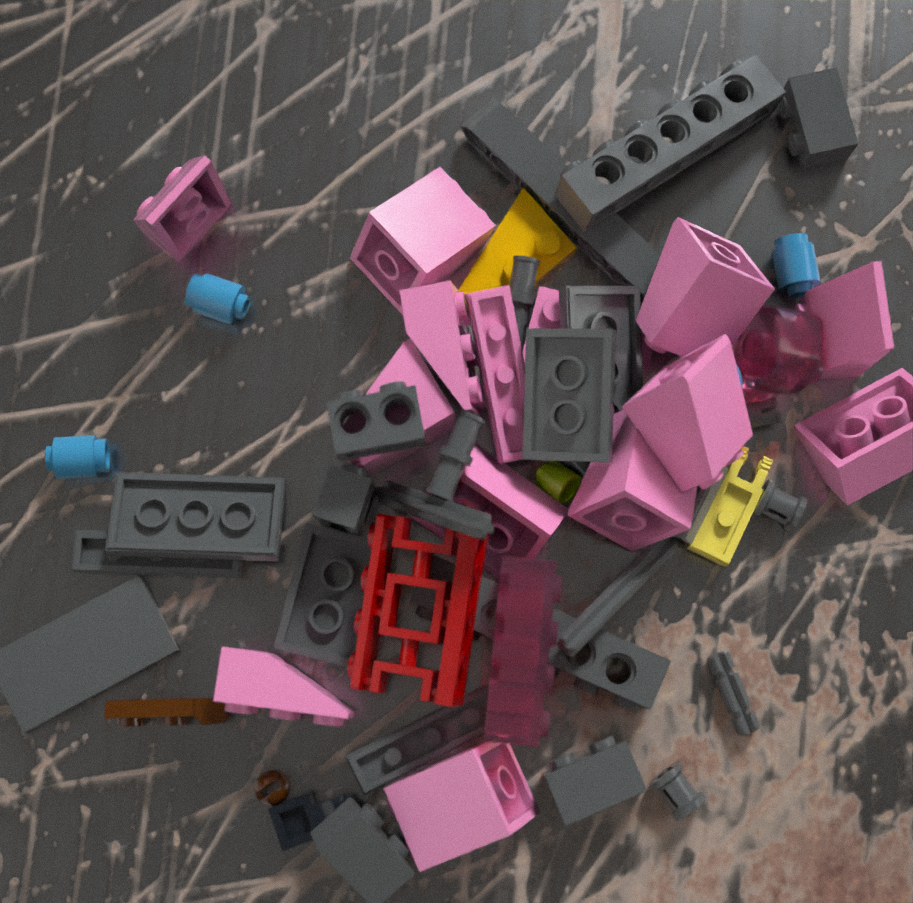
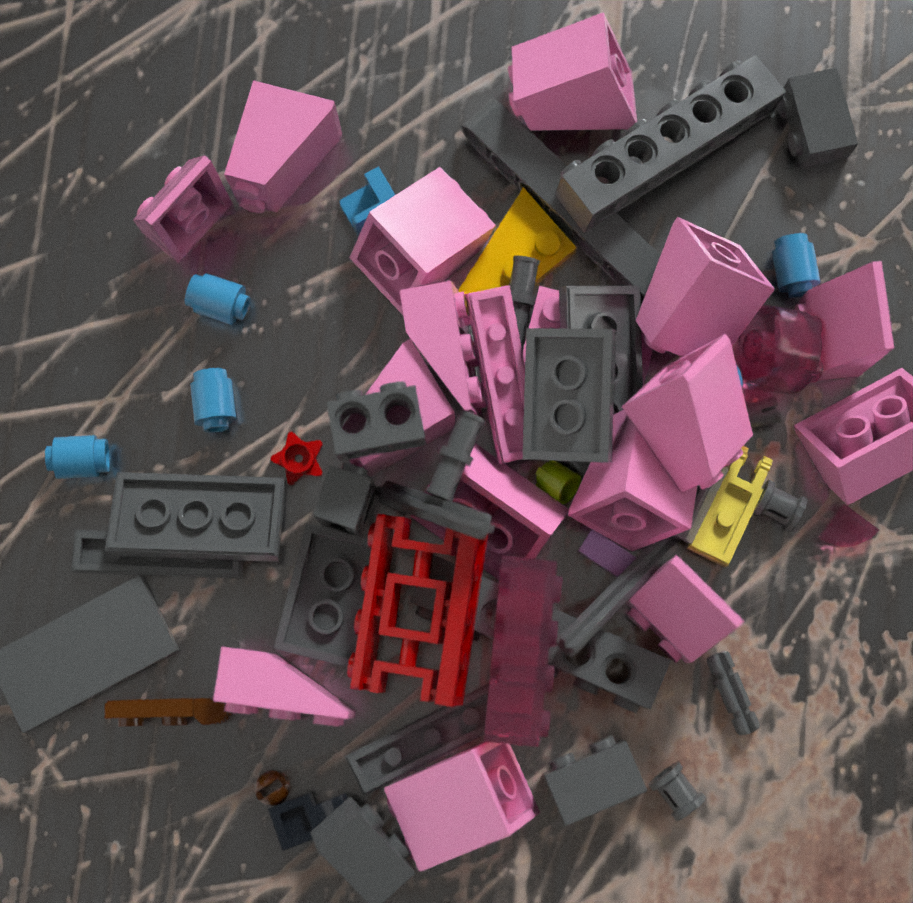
(213, 399): none -> dark azure brick
(279, 145): none -> bright pink slope
(294, 447): none -> red plate
(361, 202): none -> dark azure panel
(573, 79): none -> bright pink slope
(605, 553): none -> lavender piece
(681, 612): none -> bright pink slope
(847, 529): none -> clear pink tile

